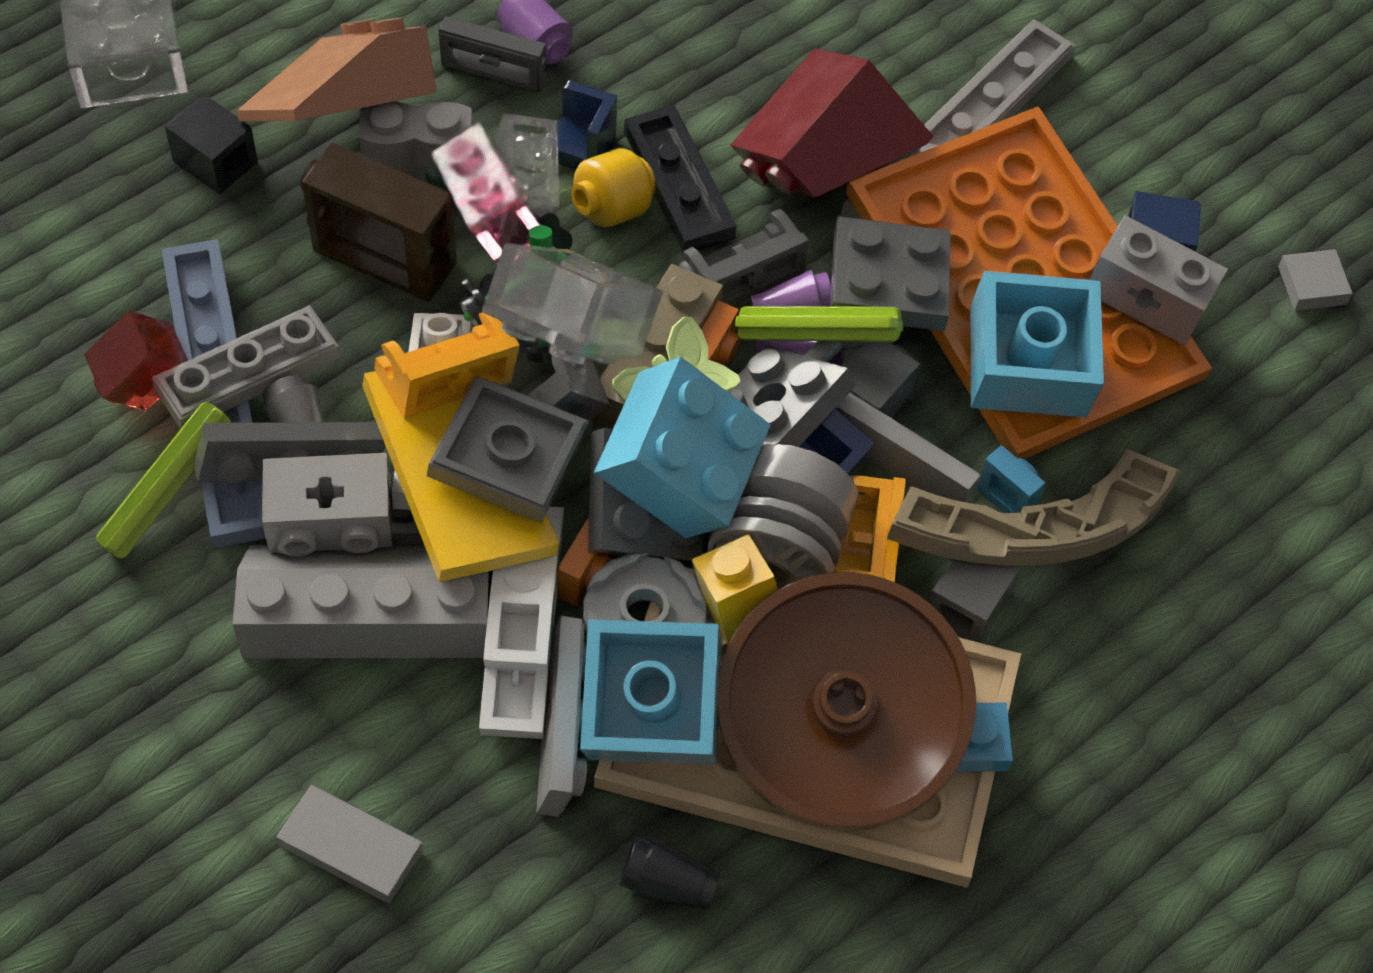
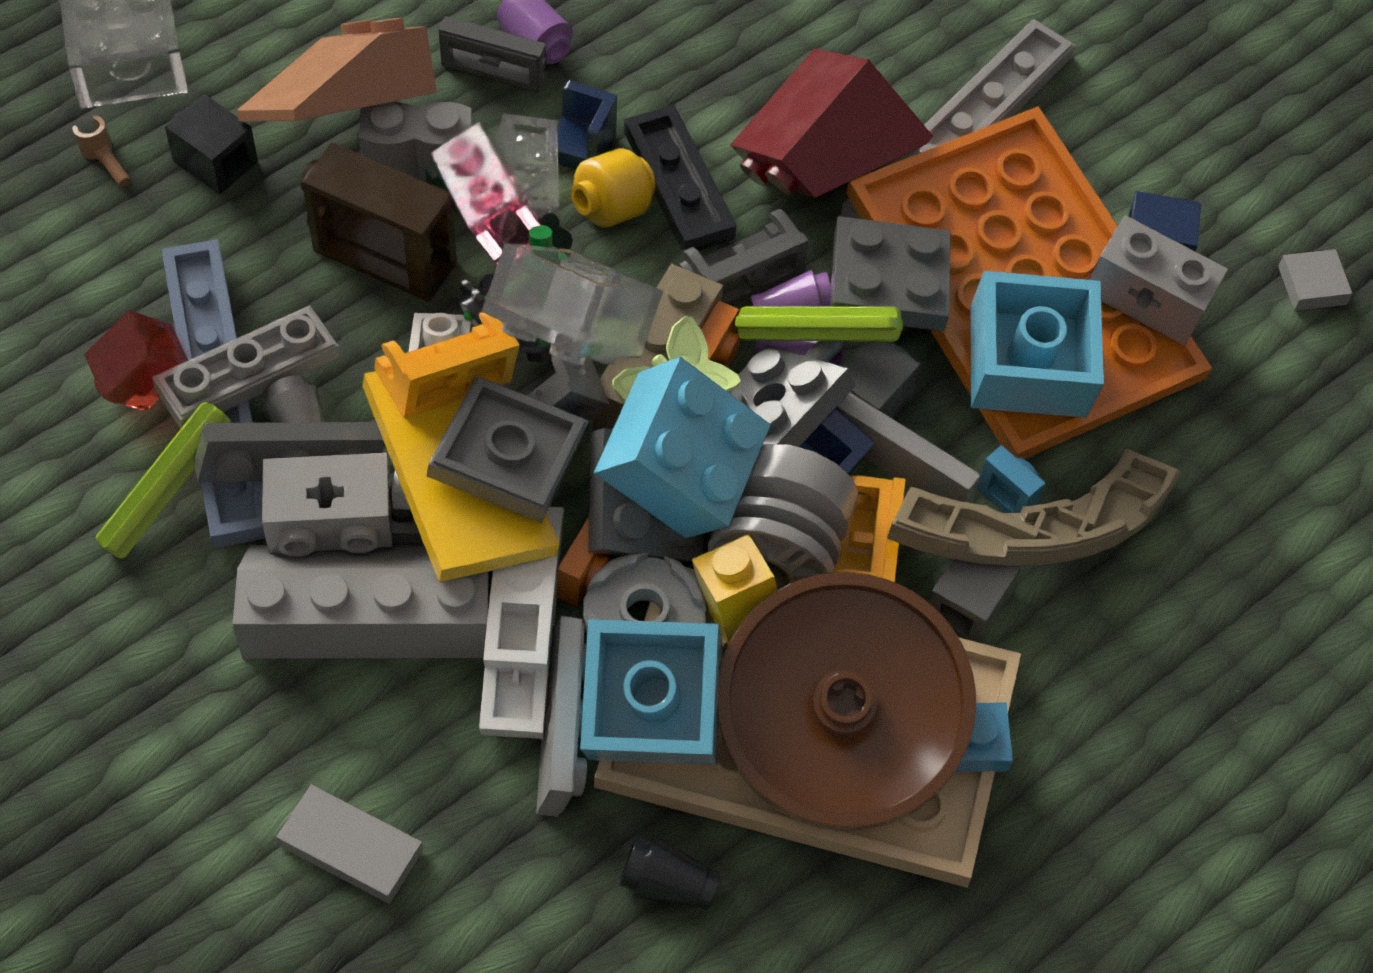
(99, 146): none -> medium nougat hand

